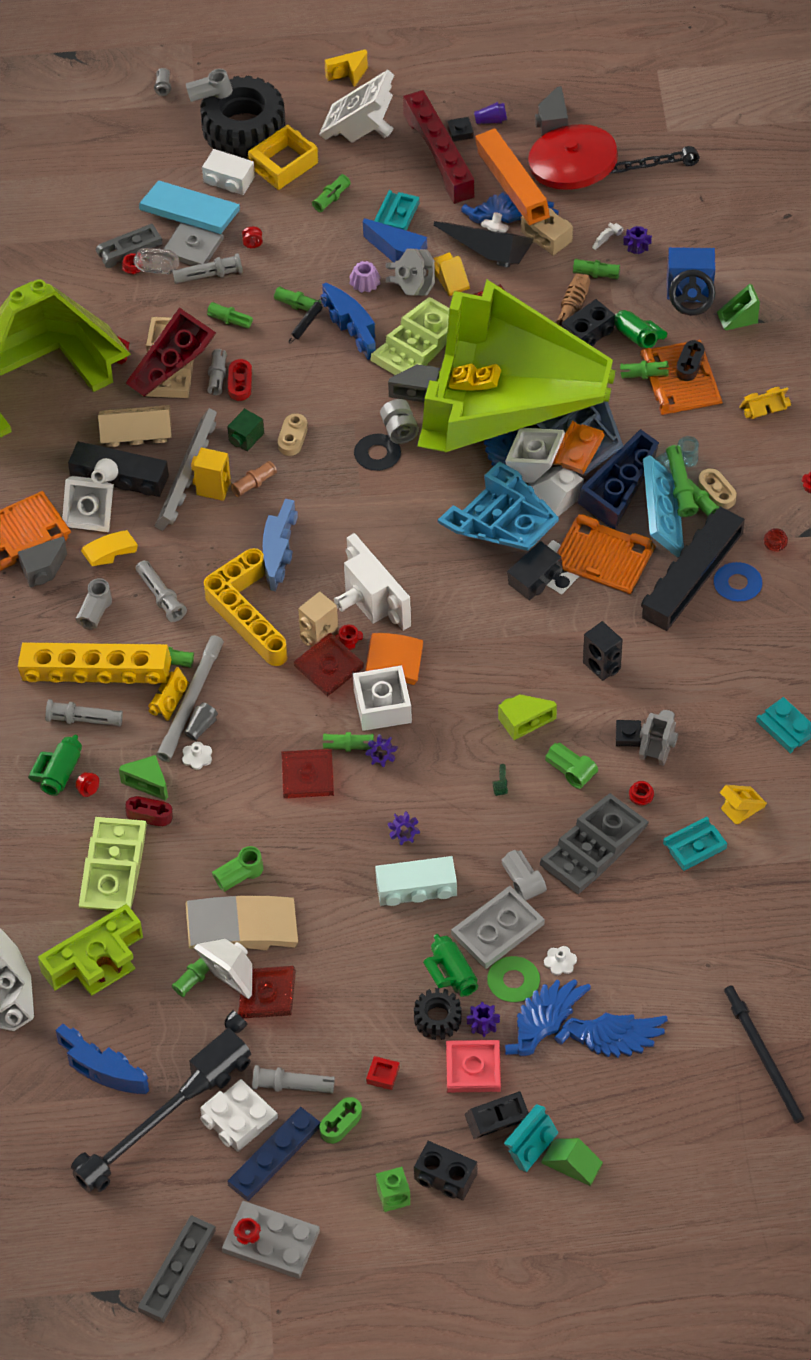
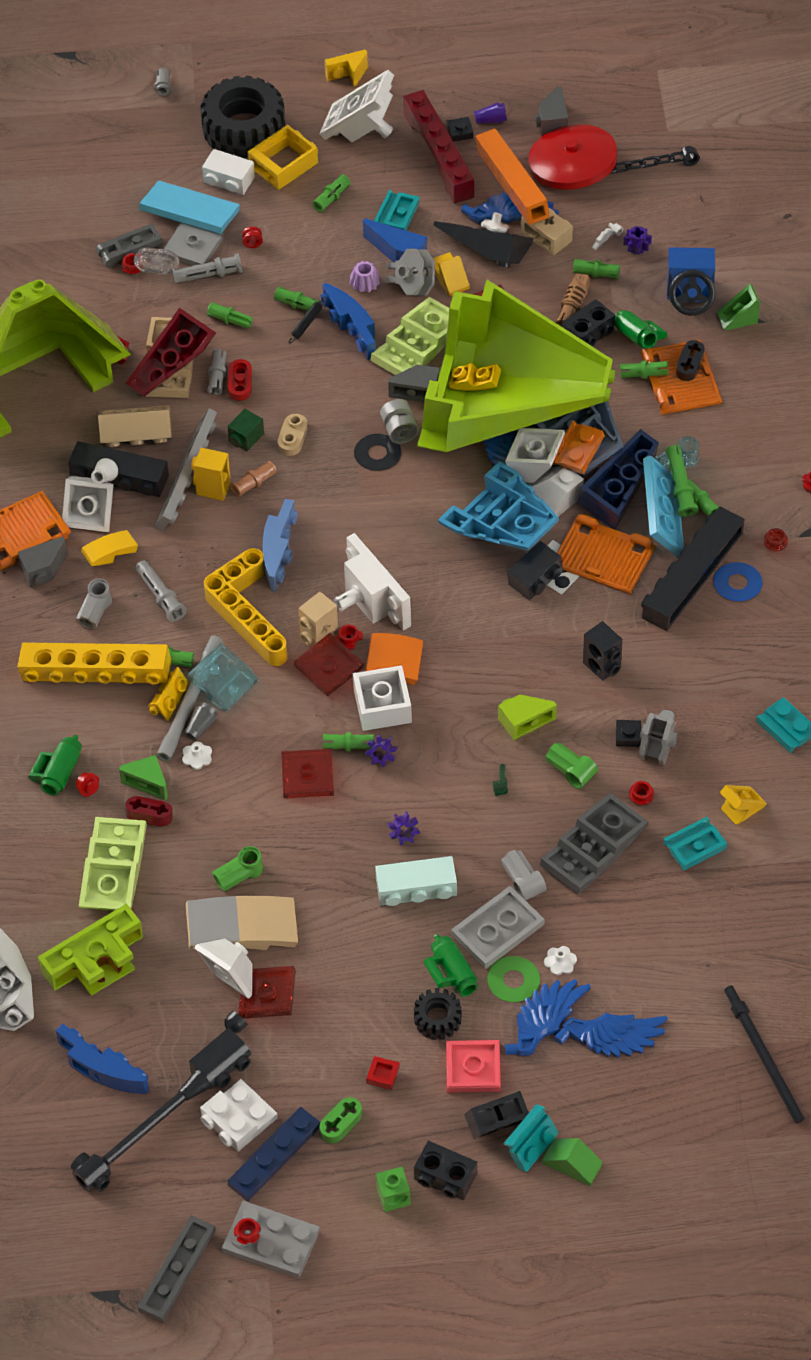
(71, 713): light grey pin -> none
(194, 974): bright green pin -> none
(216, 85): light grey piece -> none
(223, 677): none -> clear light blue slope
(279, 1079): light grey pin -> none
(483, 1019): dark purple gear -> none
(720, 488): tan plate -> none
(773, 398): yellow hinge -> none

